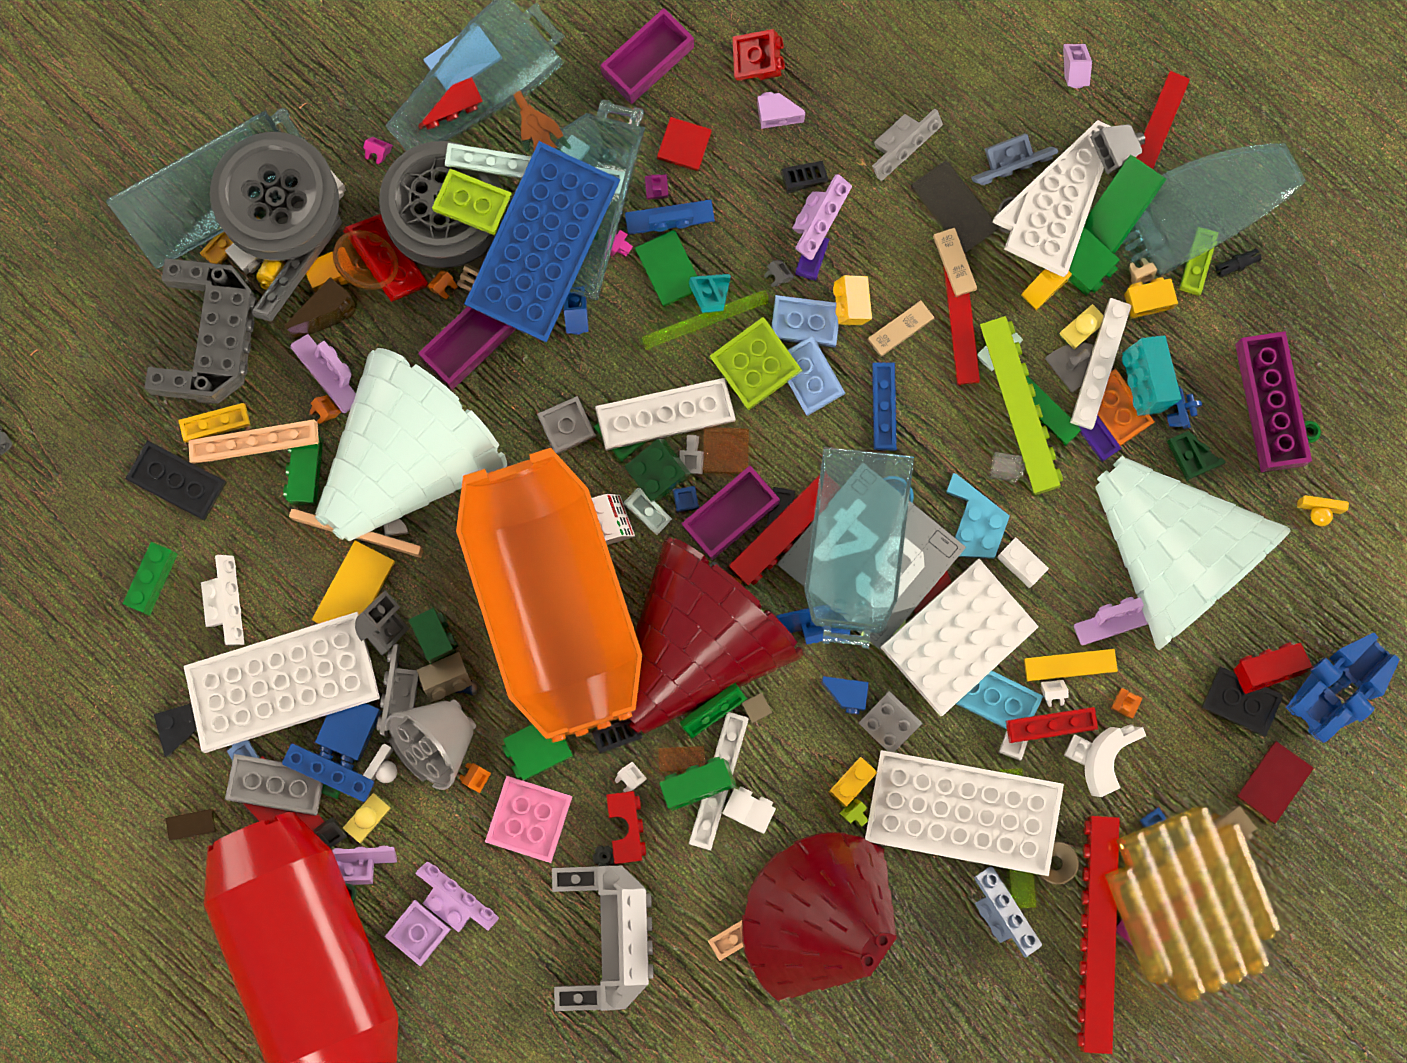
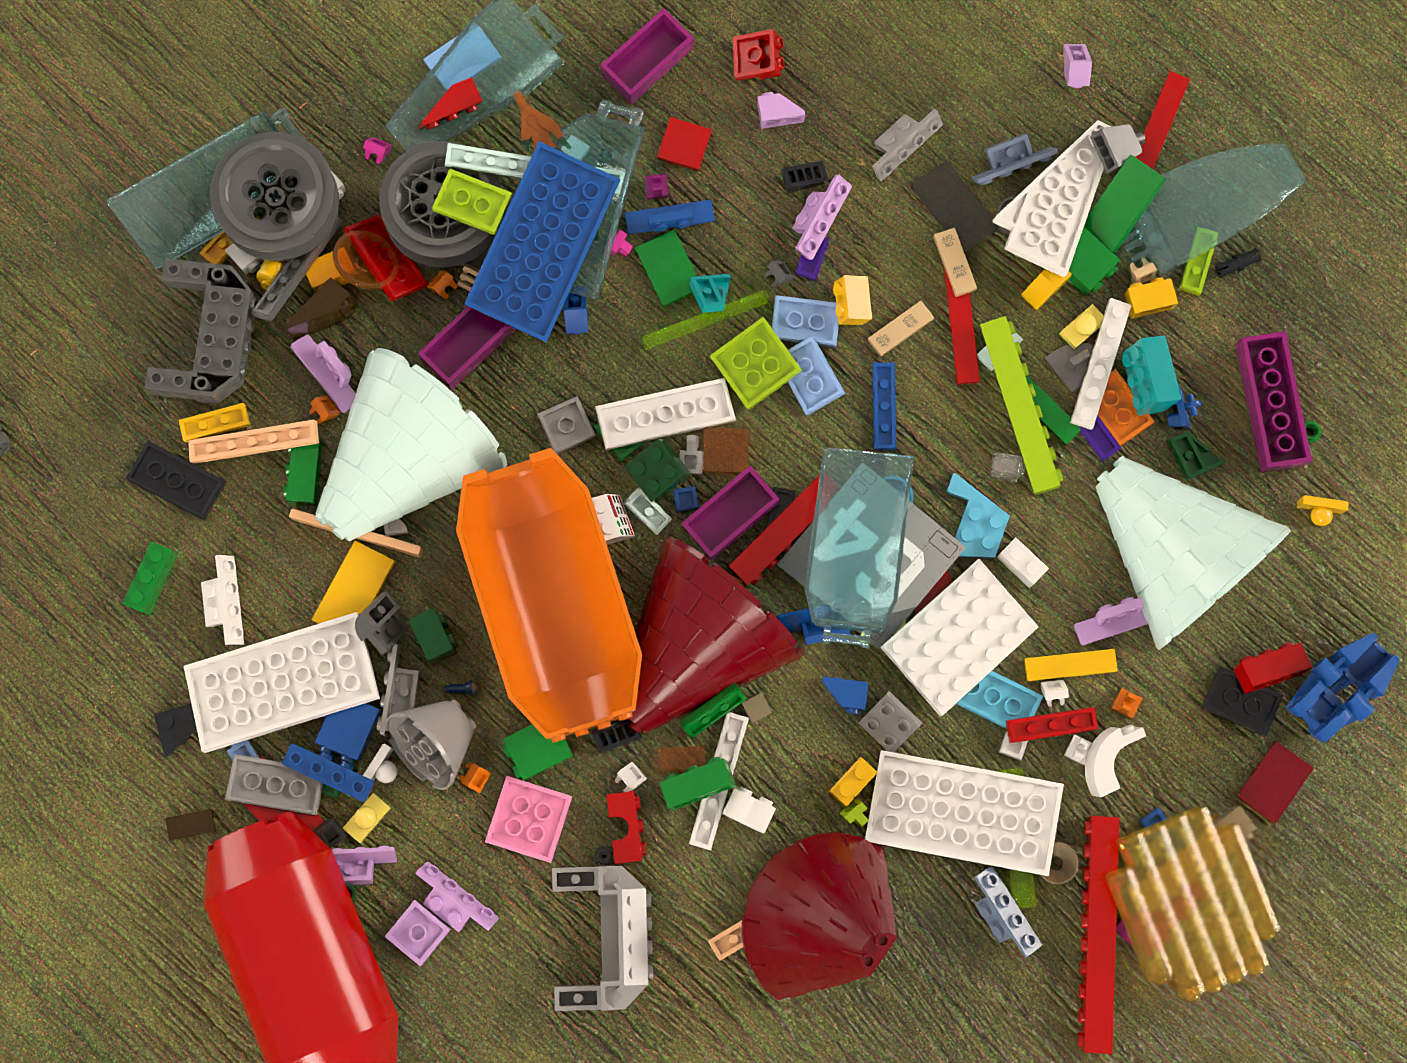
(444, 677): dark tan brick -> none

